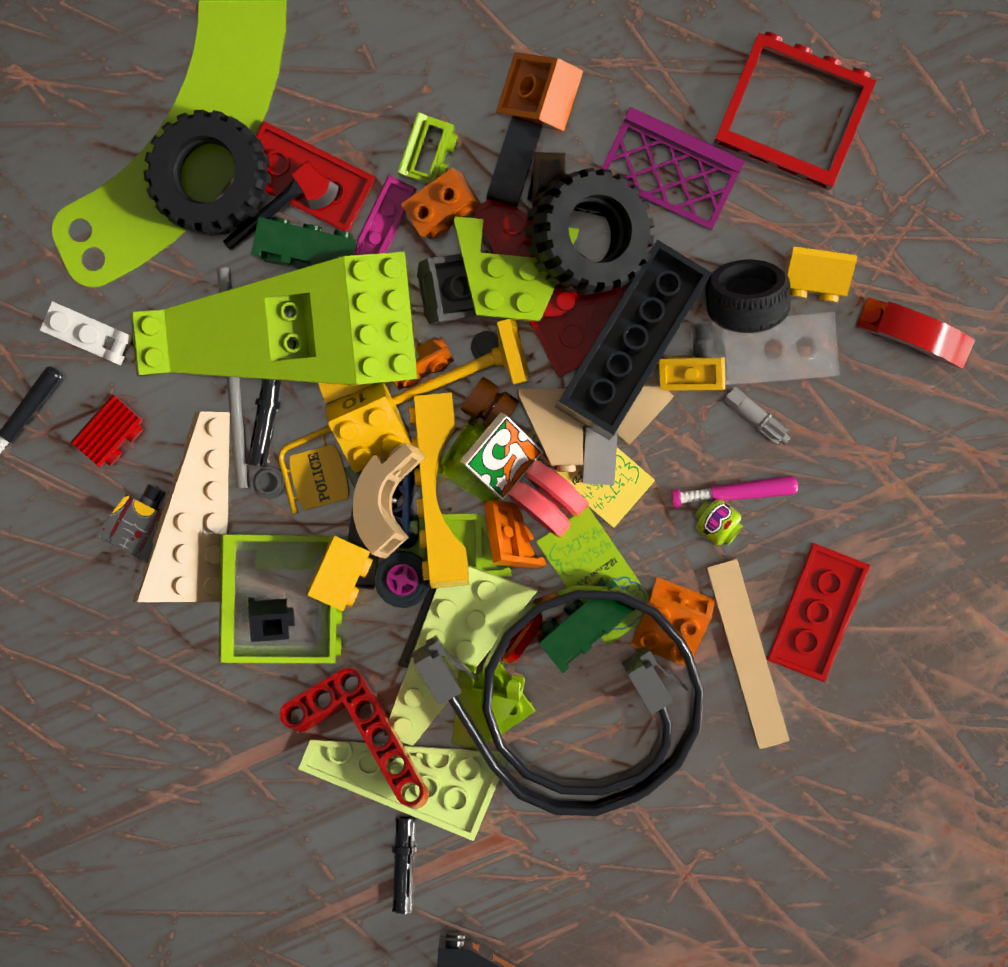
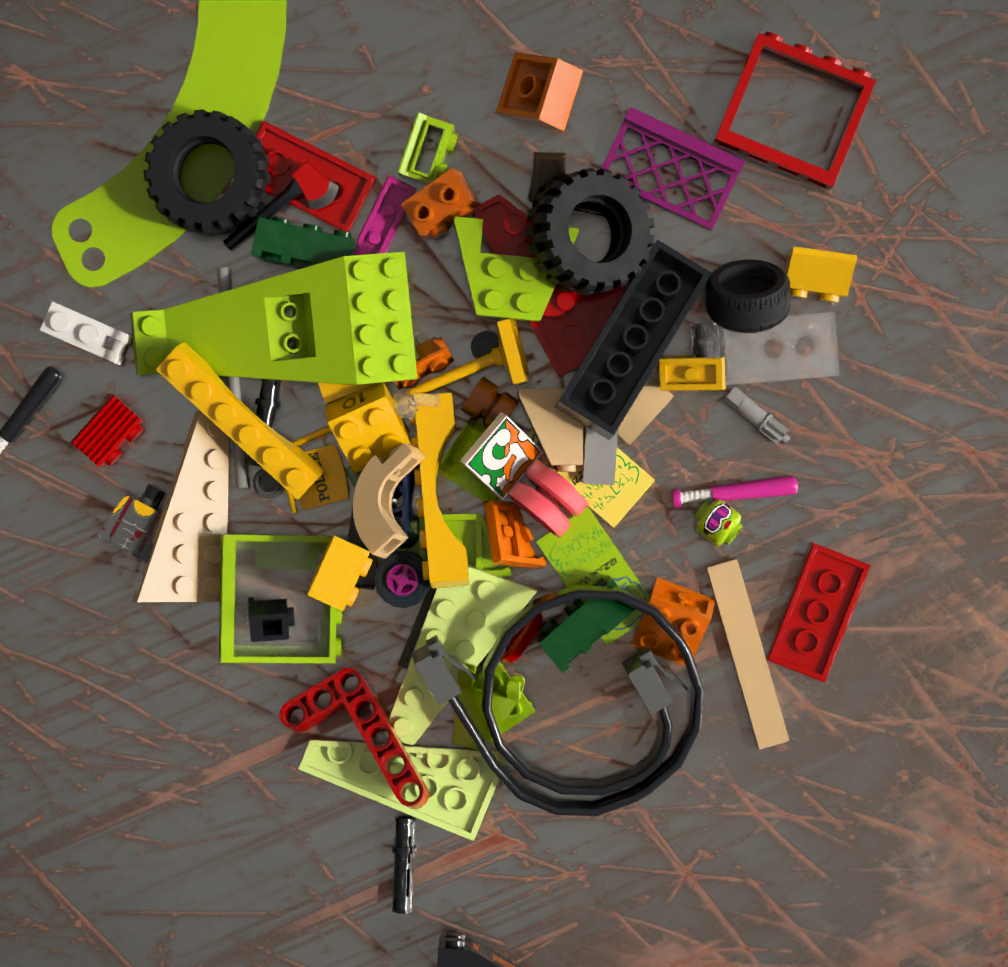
(205, 390): none -> yellow arch
(407, 403): none -> clear plate
(445, 289): dark grey slope -> none
(514, 162): black beam -> none
(917, 331): red arch -> none

